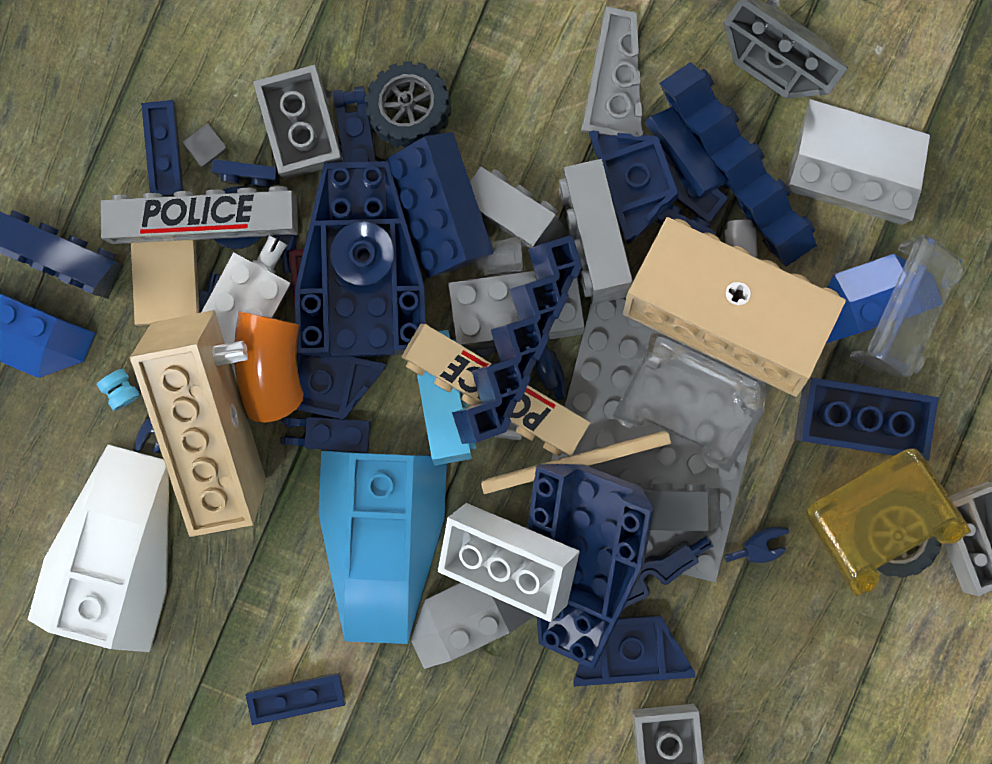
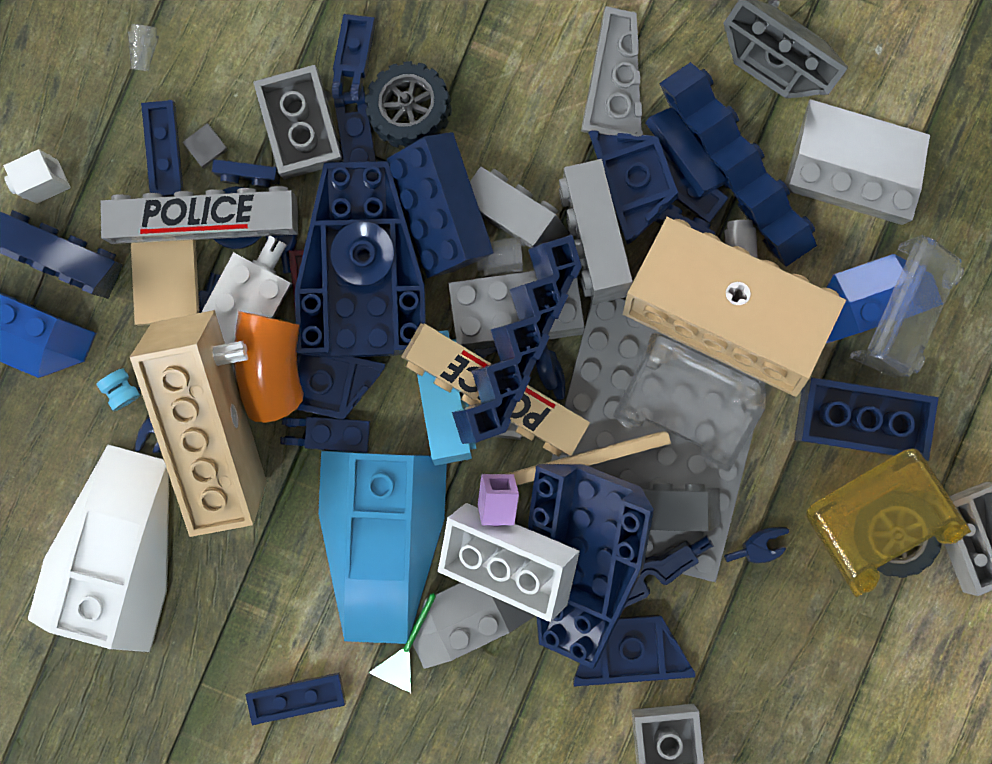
(36, 177): none -> white piece
(142, 46): none -> clear cone
(353, 53): none -> dark blue hinge
(398, 666): none -> piece
(498, 499): none -> lavender brick

